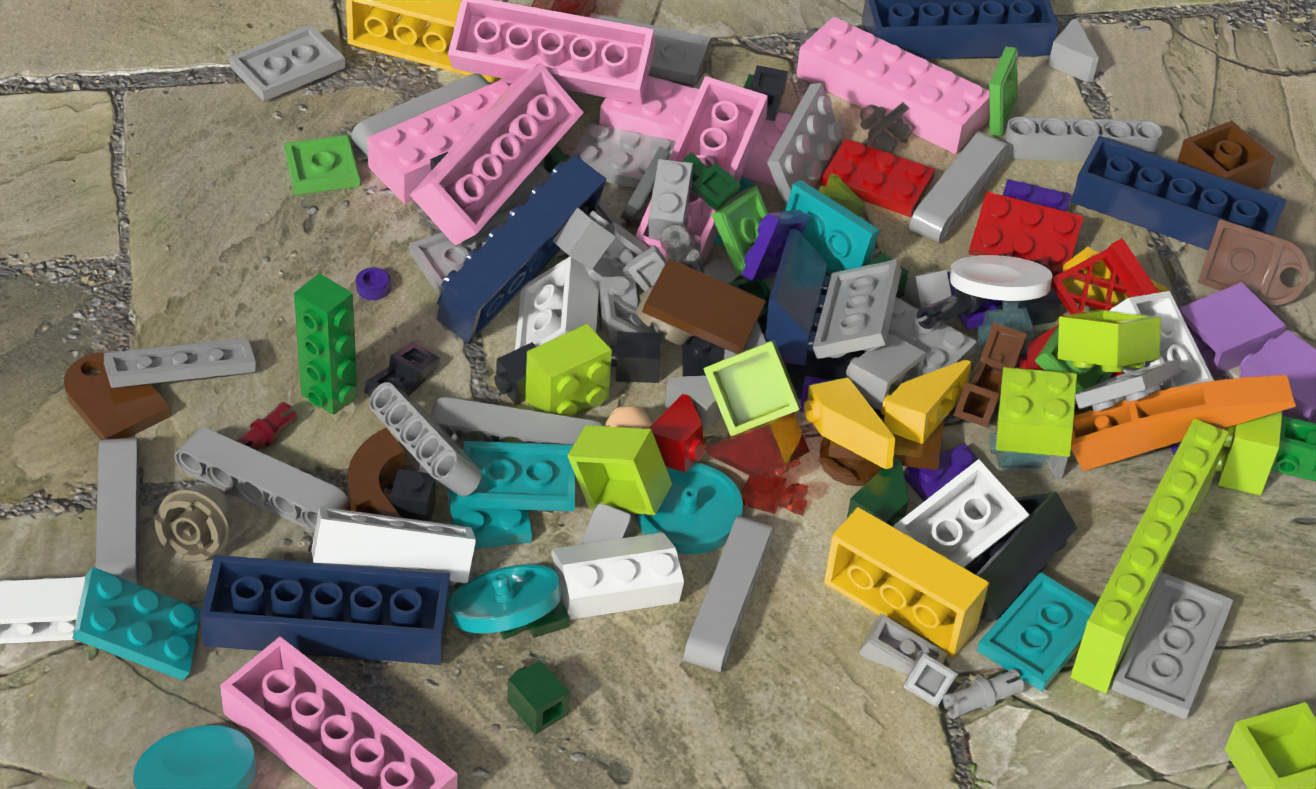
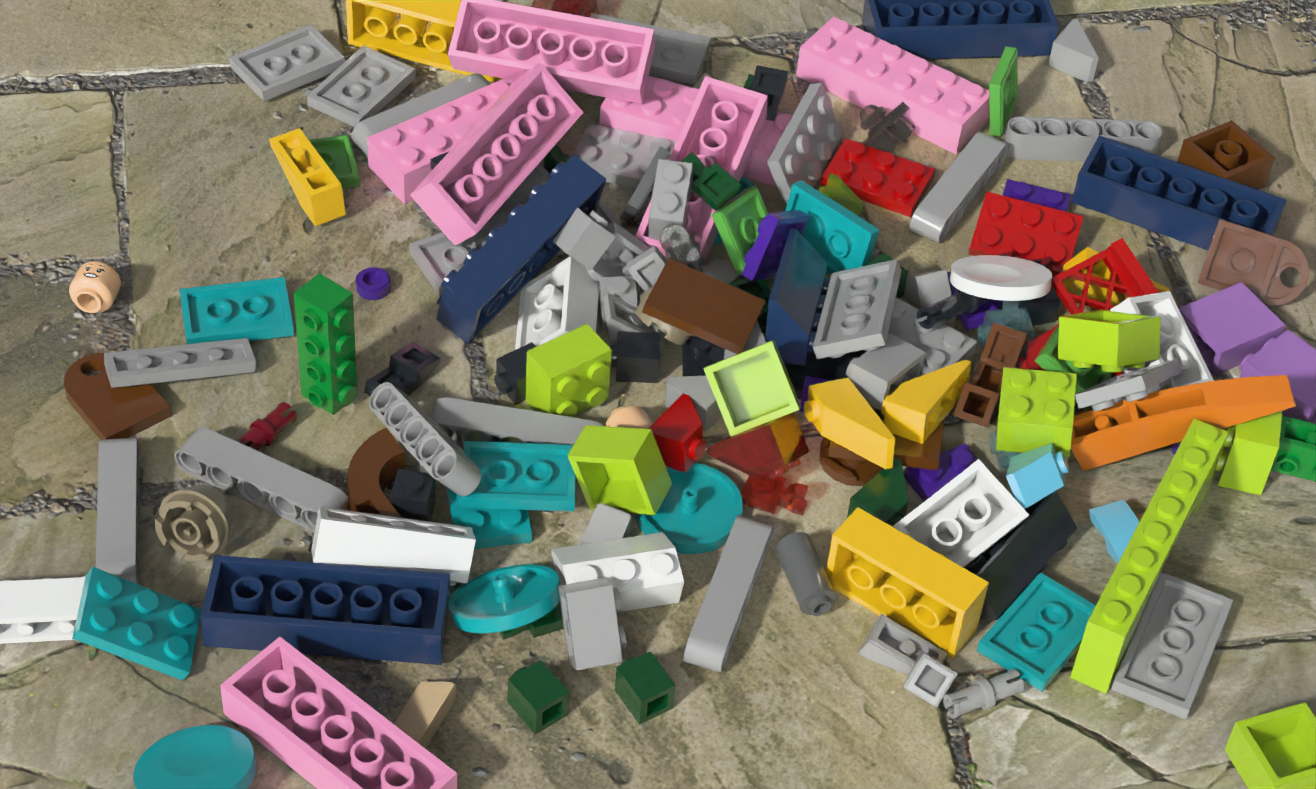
(95, 287): none -> light nougat head
(237, 311): none -> teal plate
(309, 177): none -> yellow slope
(361, 86): none -> light grey plate
(426, 710): none -> tan slope
(592, 623): none -> light grey brick
(644, 687): none -> dark green brick
(806, 574): none -> dark grey brick
(1036, 474): none -> medium azure slope
(1116, 524): none -> medium azure slope

